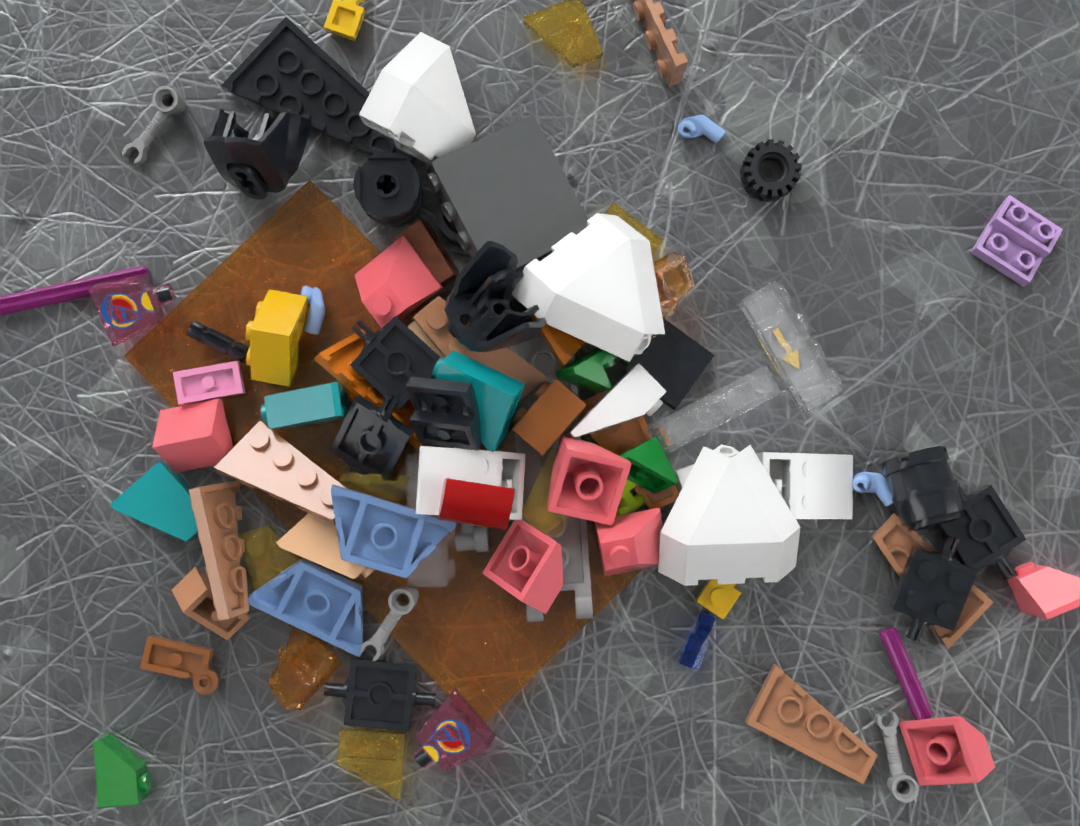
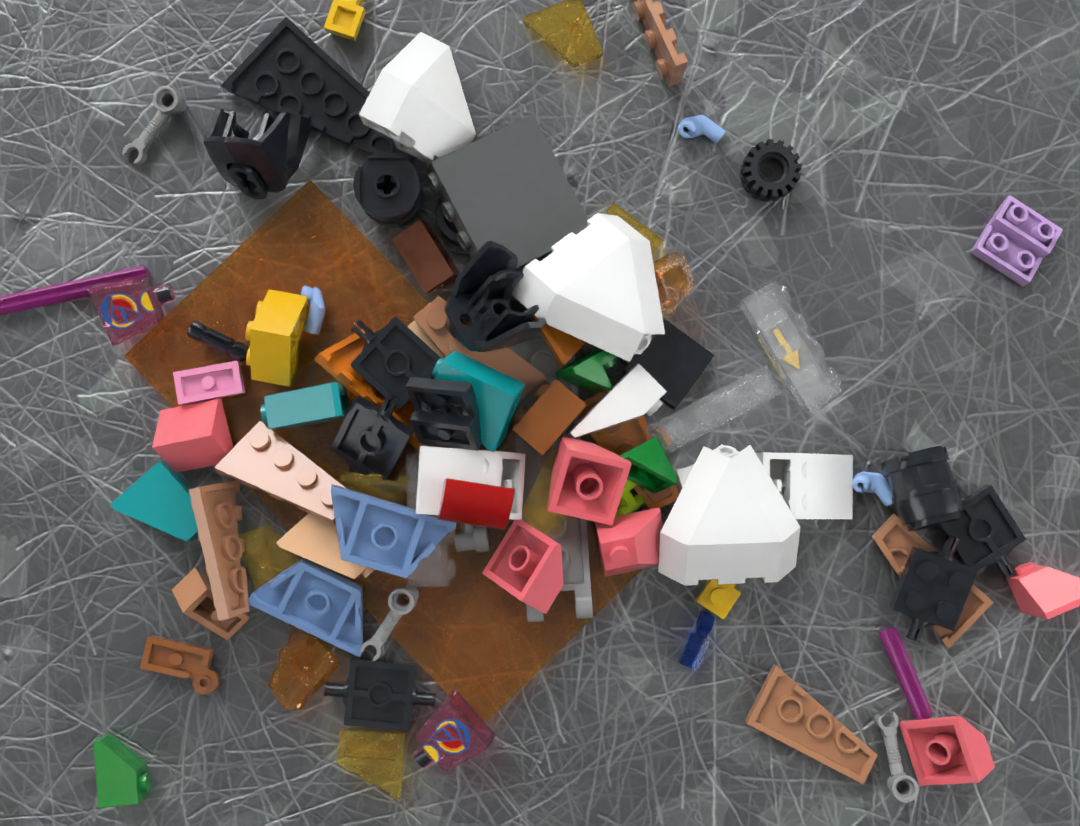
(395, 282): coral slope -> none

